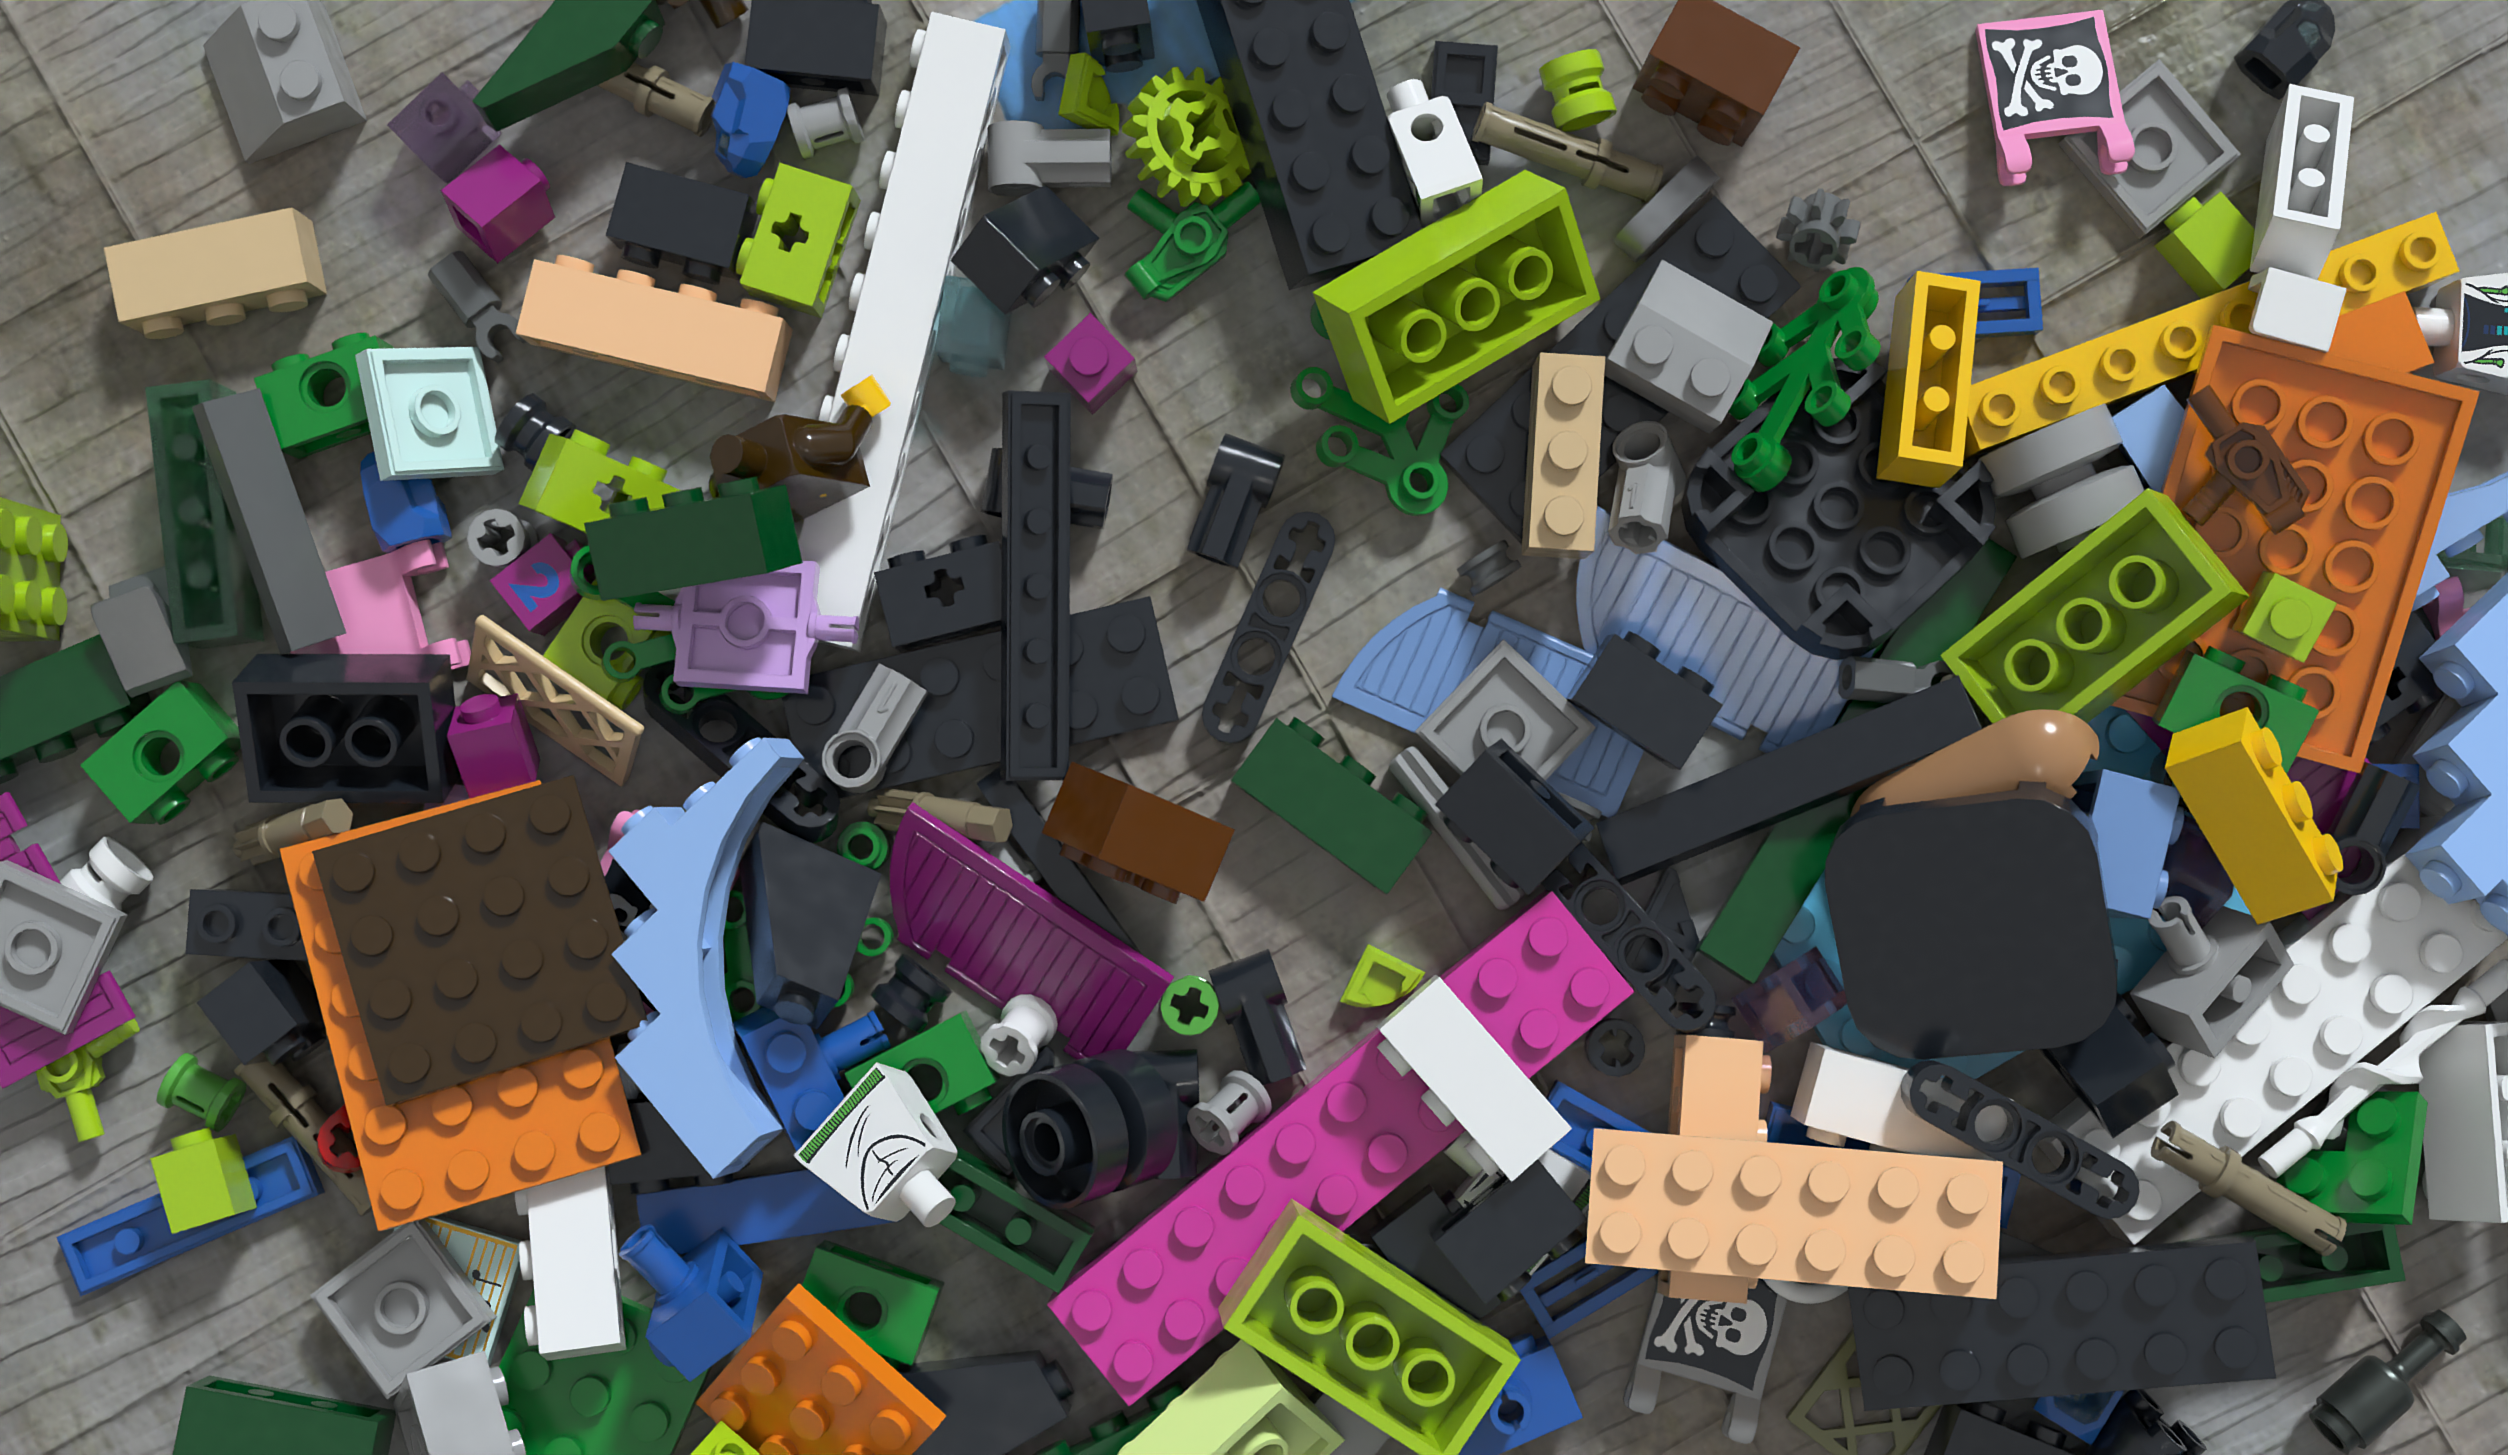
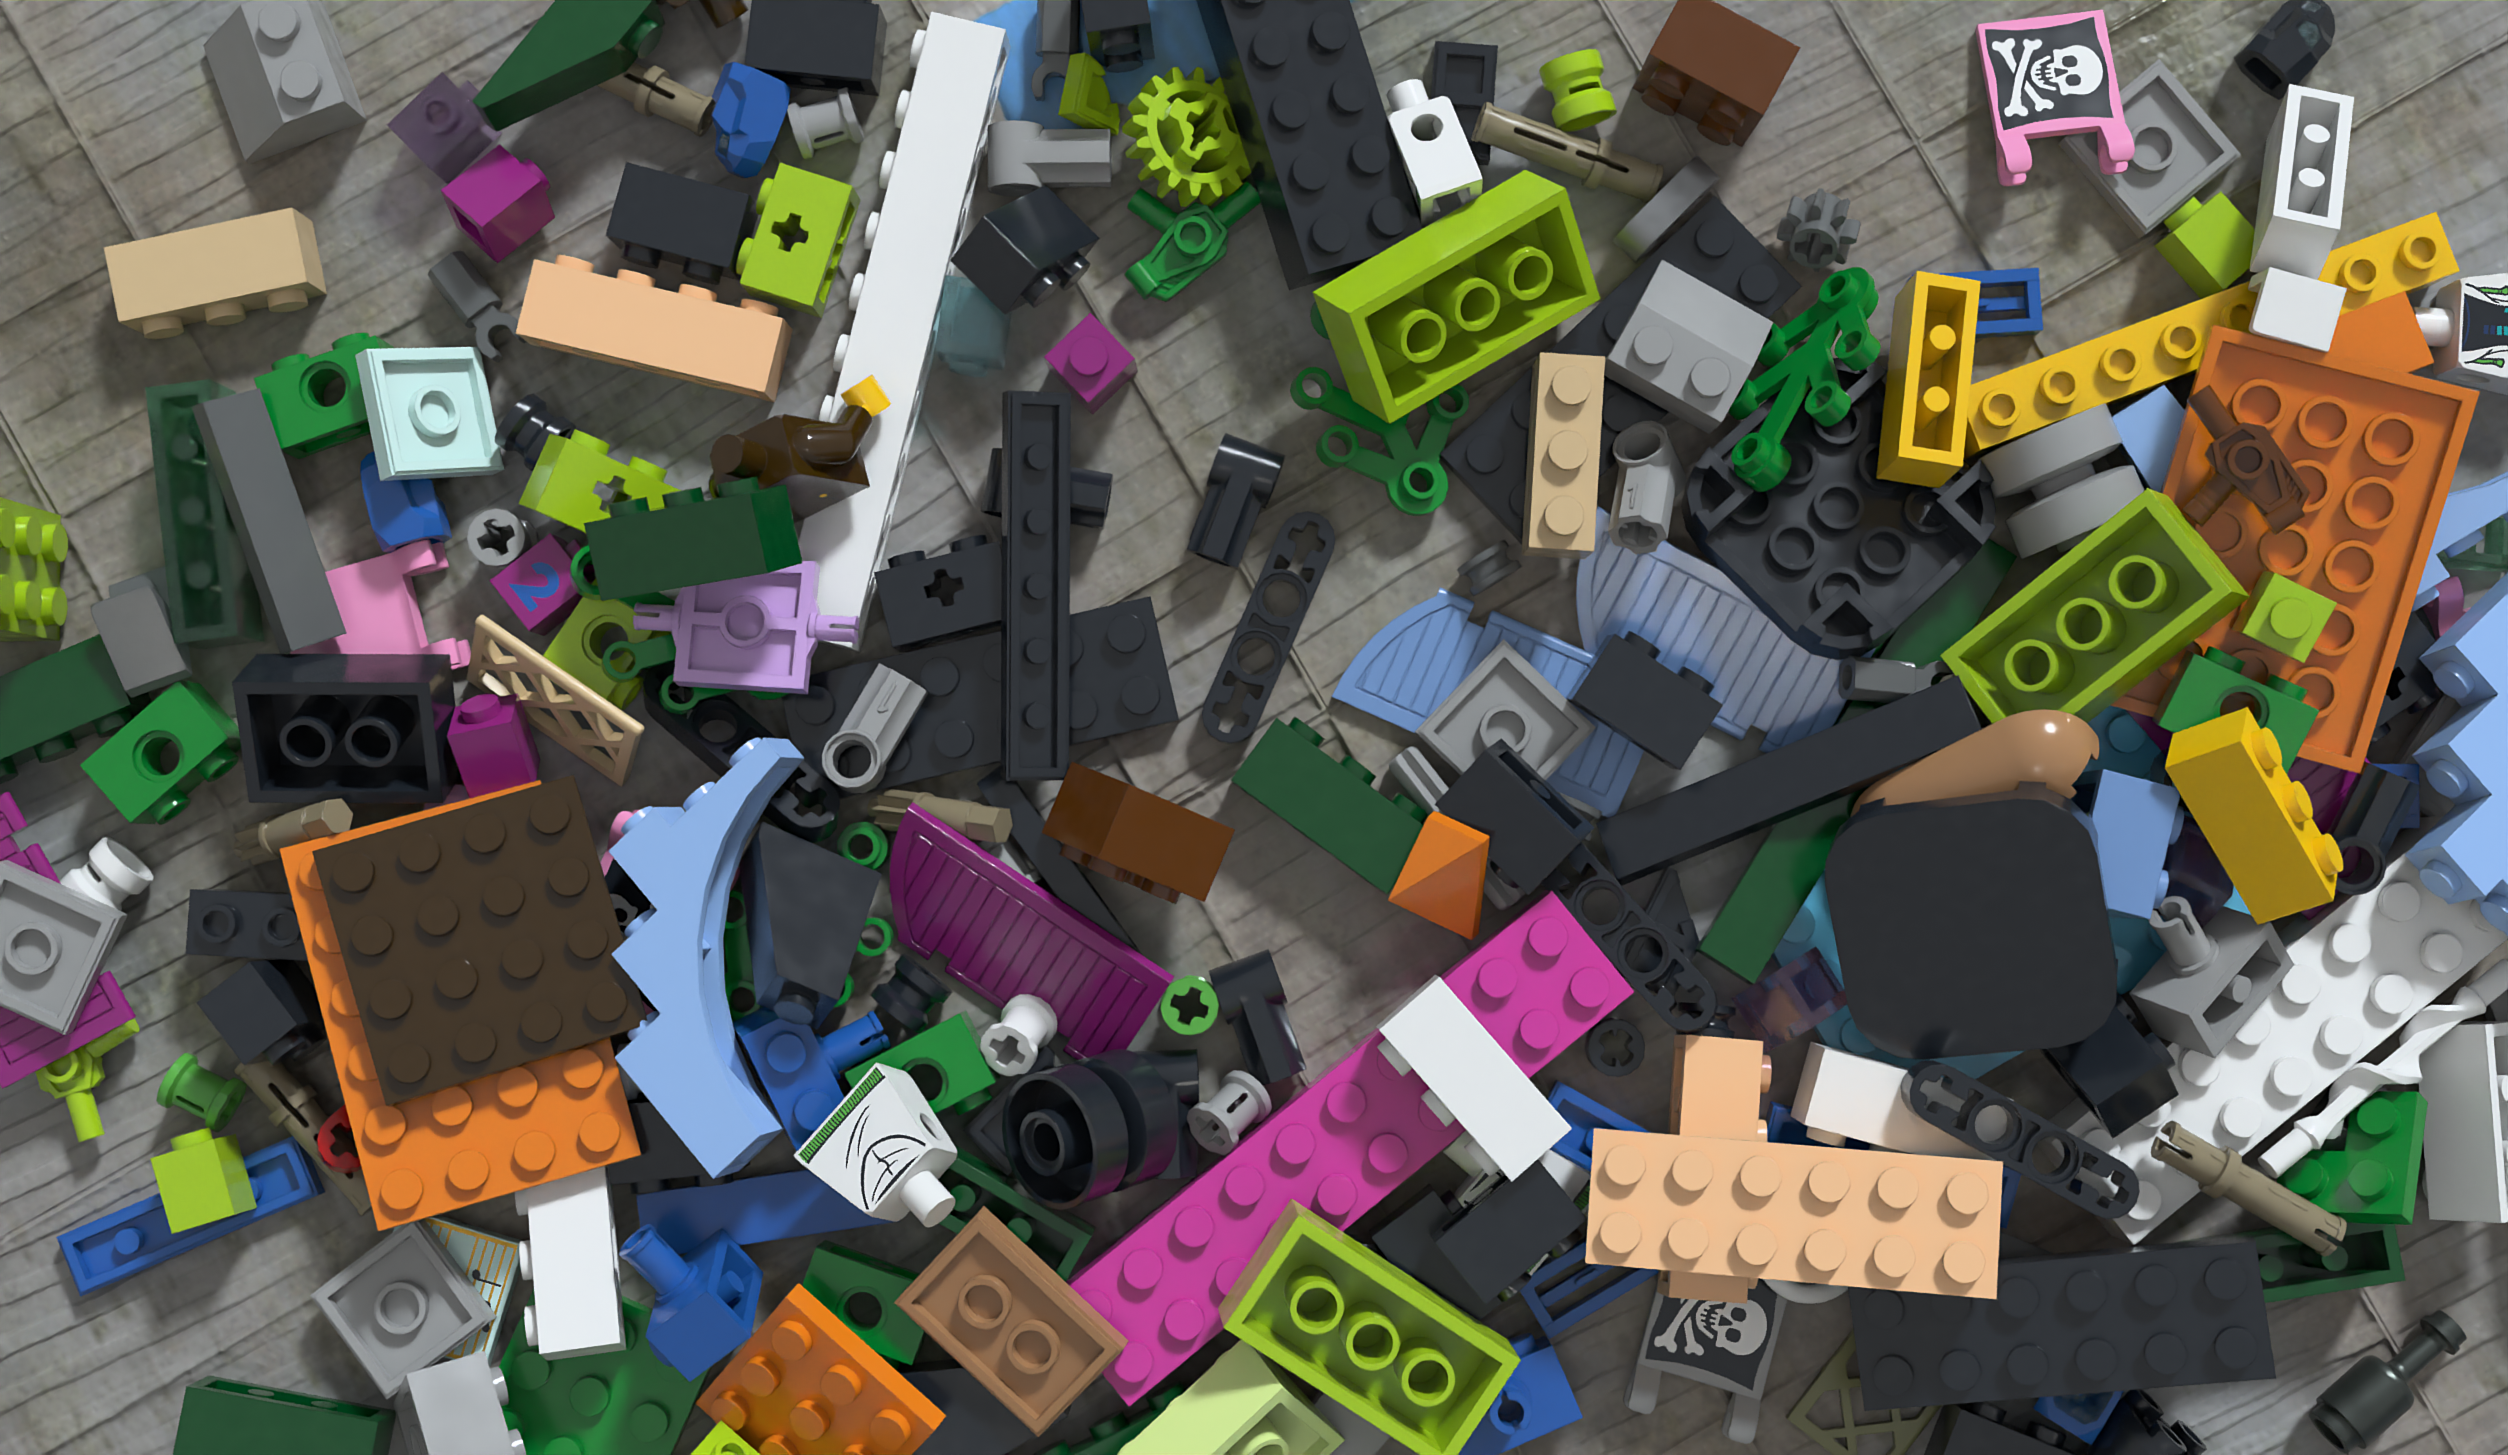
(1011, 1321): none -> medium nougat tile
(1379, 979): lime tile -> none
(1445, 875): none -> orange slope

